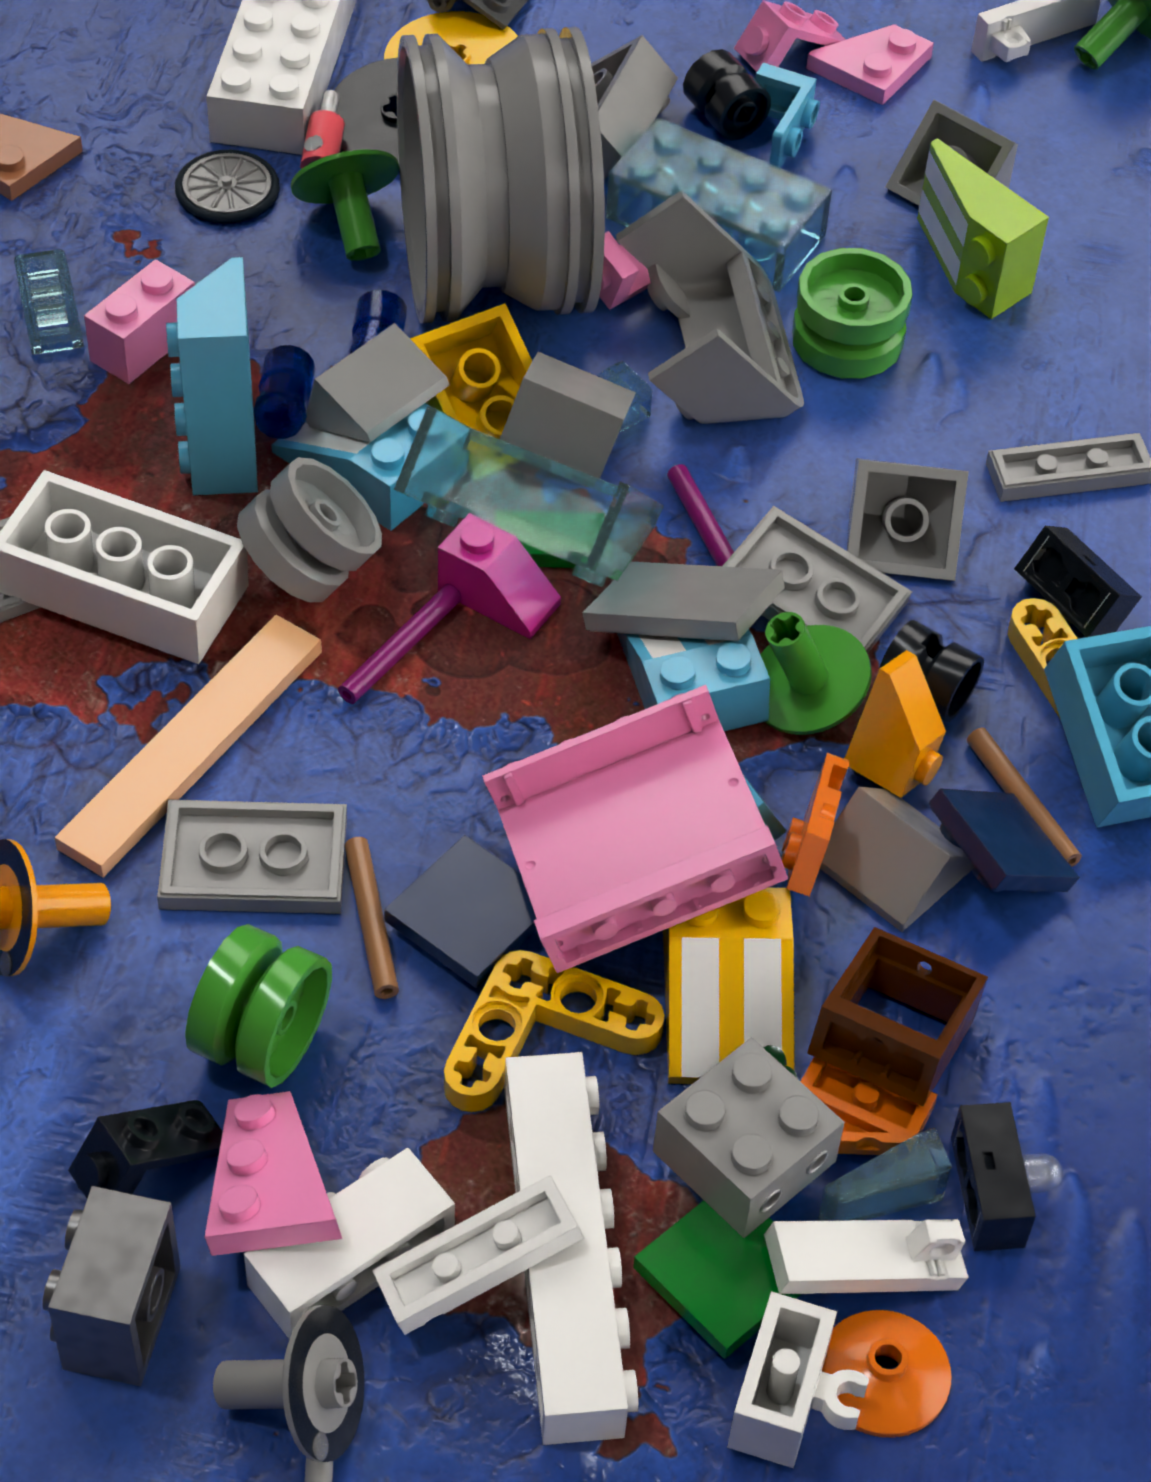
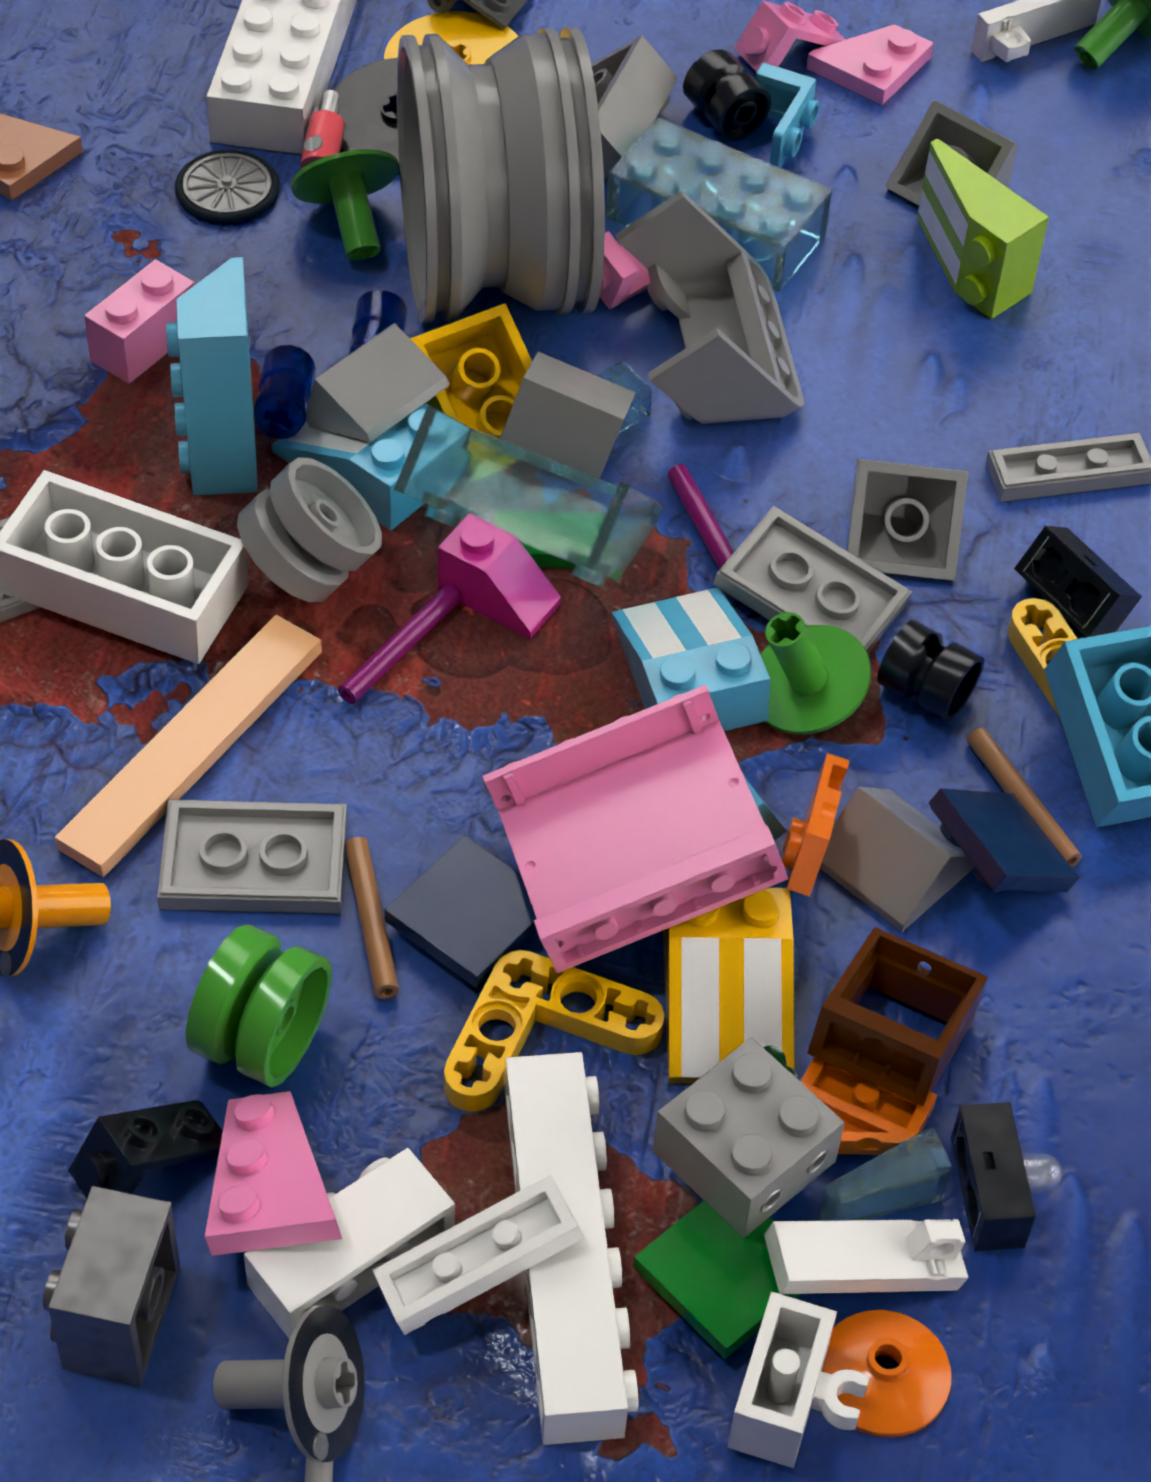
(43, 286): clear light blue slope -> none
(684, 601): light grey tile -> none
(851, 312): bright green wheel -> none
(898, 729): light orange slope -> none

